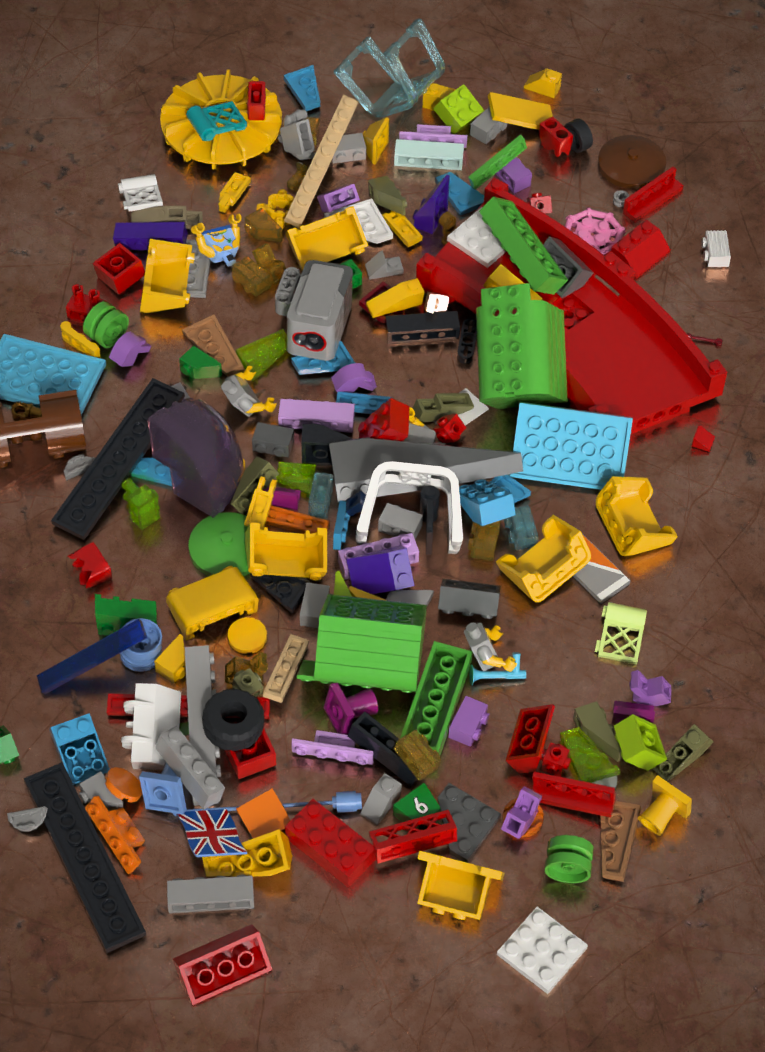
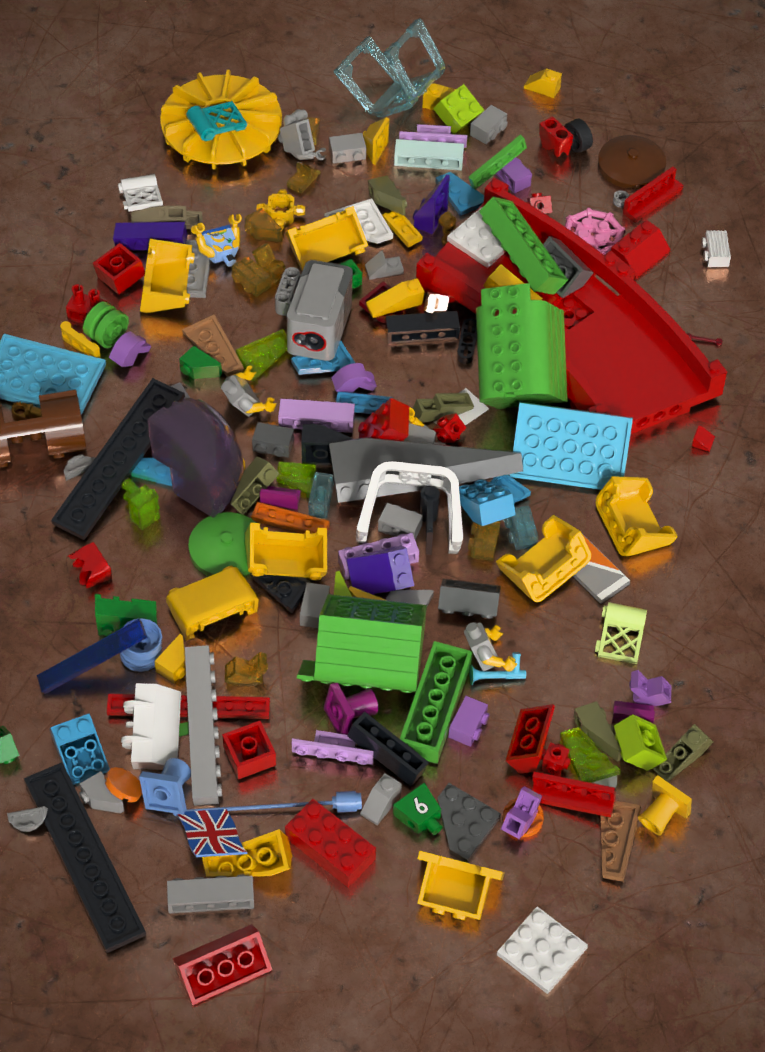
(118, 832): orange bracket -> none
(190, 767): light grey brick -> none
(233, 191): yellow hinge -> none
(233, 703): black tyre -> none
(247, 635): yellow tile -> none
(248, 682): olive brick -> none
(256, 100): red brick -> none
(260, 503): yellow hinge -> none
(263, 814): orange tile -> none
(285, 668): tan plate -> none
(304, 87): dark azure wing -> none
(321, 161): tan plate -> none
(338, 198): medium lavender brick -> none
(341, 526): dark azure plate -> none
(355, 503): dark blue plate -> none
(415, 840): red fence -> none
(418, 754): clear yellow brick -> none
(518, 110): yellow tile -> none
(569, 859): bright green wheel -> none

